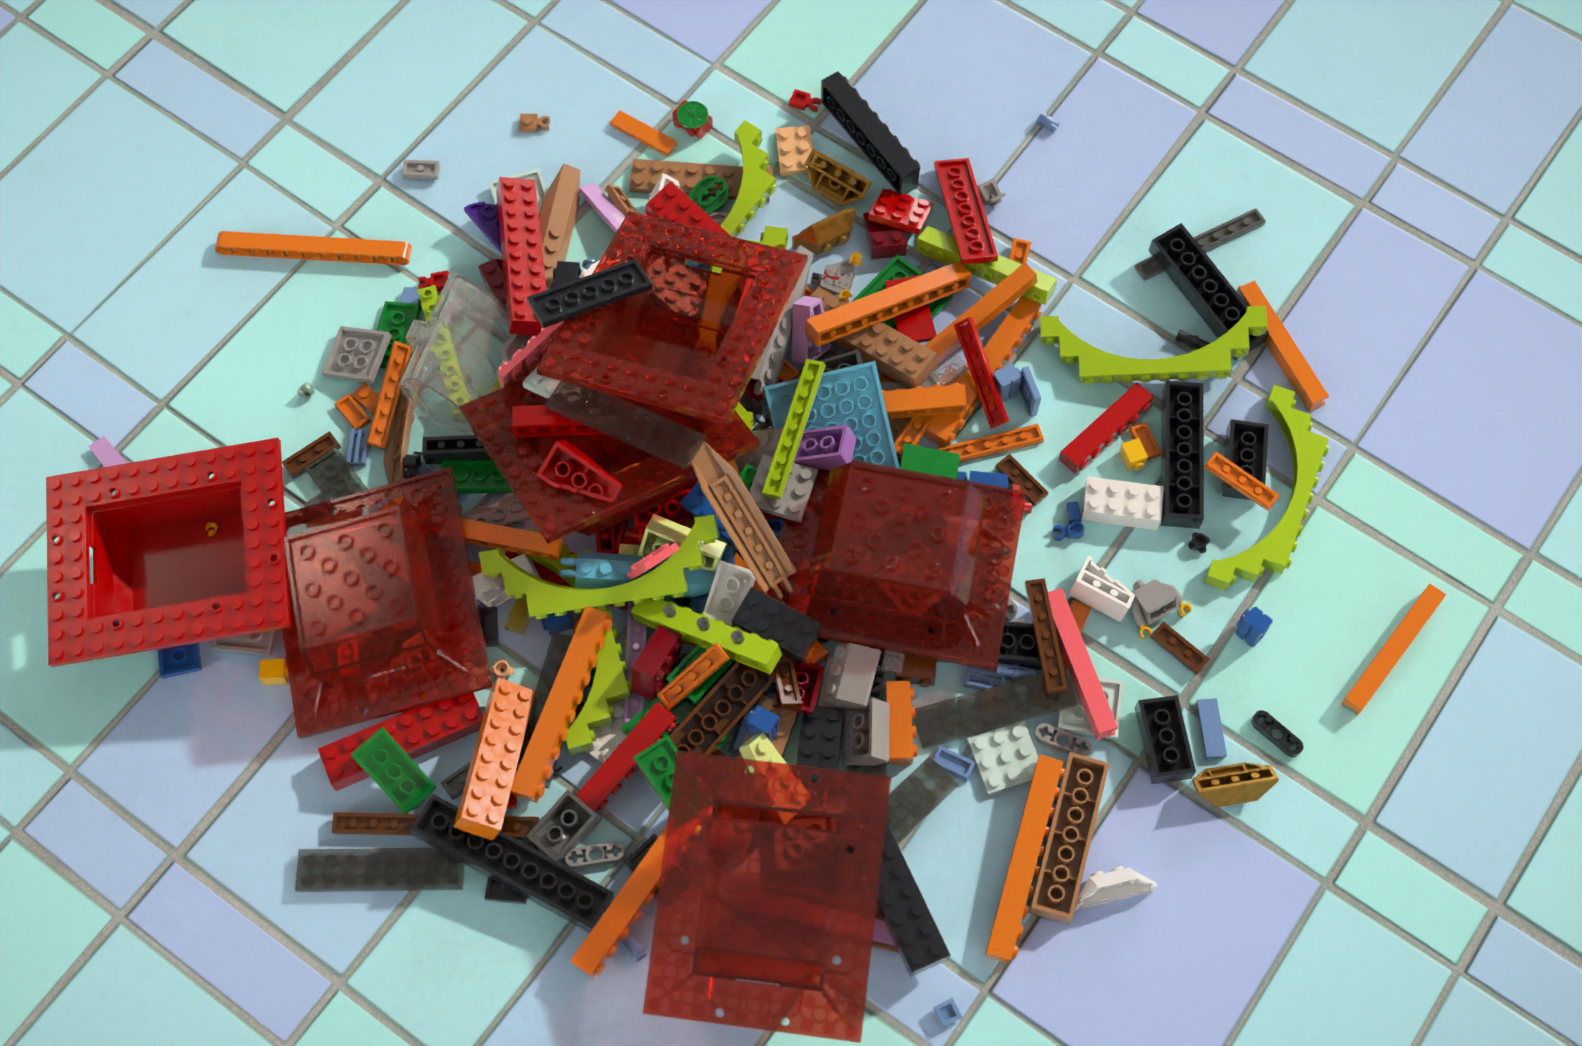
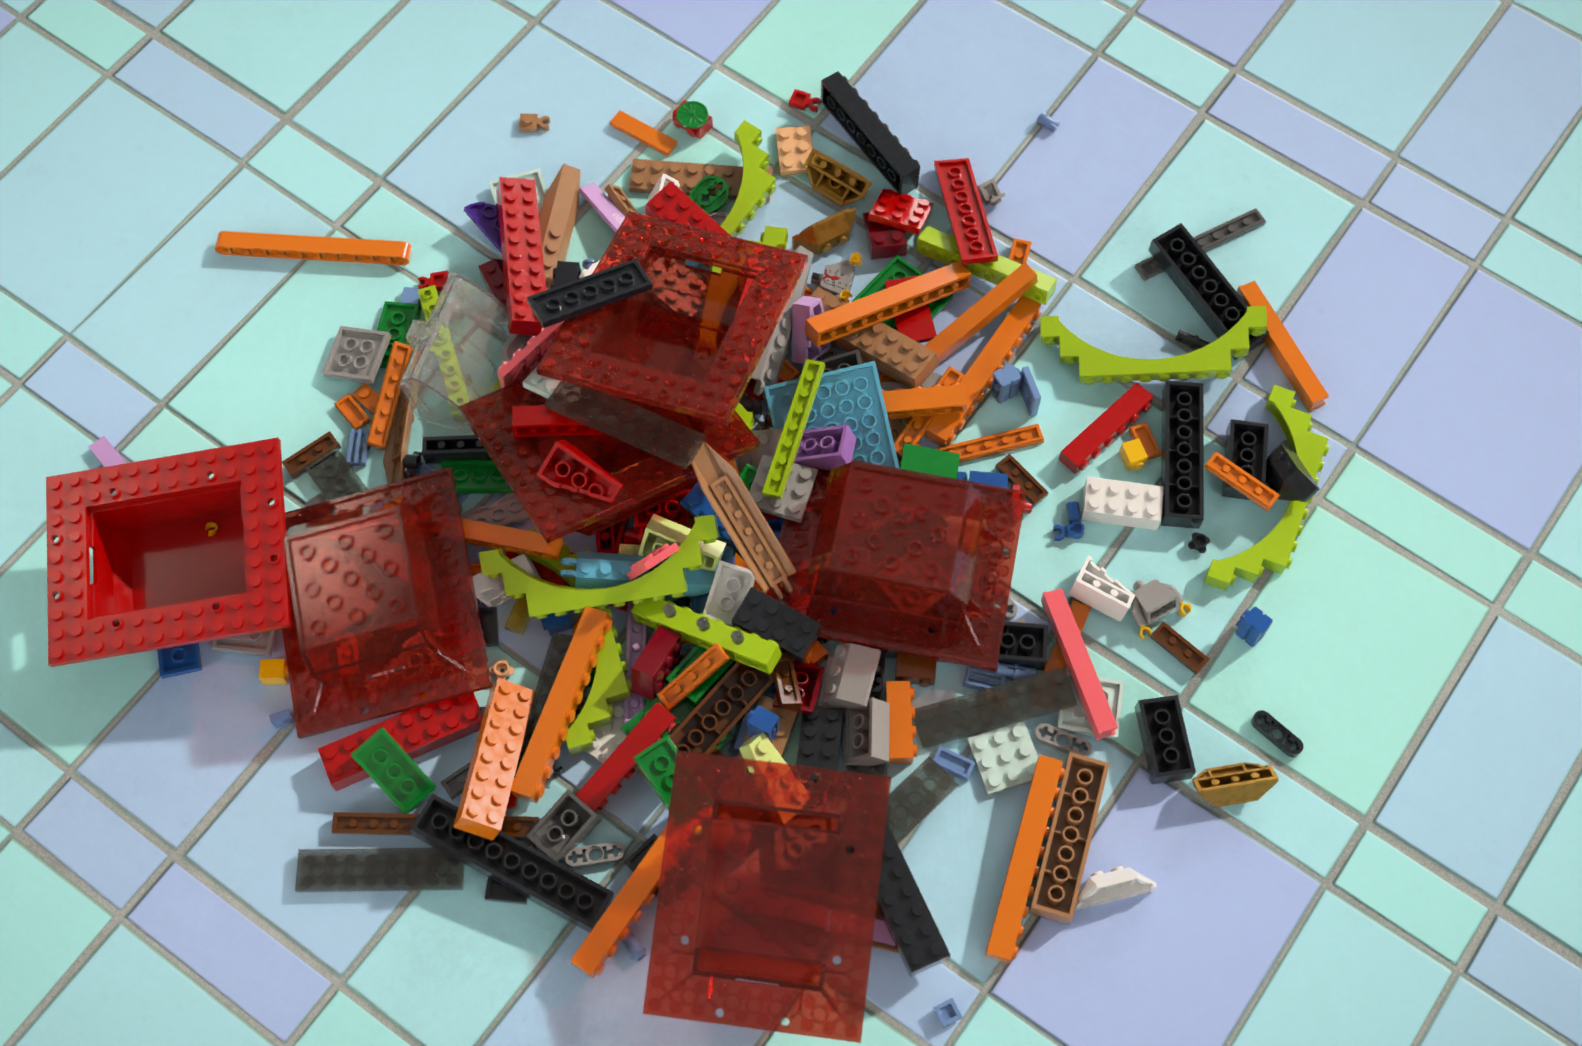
(282, 719): none -> medium blue plate
(306, 390): sand green hinge -> none
(421, 169): light grey plate -> none
(892, 662): clear plate -> none
(948, 371): clear plate -> none
(981, 373): red plate -> none
(1046, 636): reddish brown plate -> none
(1211, 728): medium blue tile -> none
(1288, 475): none -> black wedge
(1393, 649): orange tile -> none

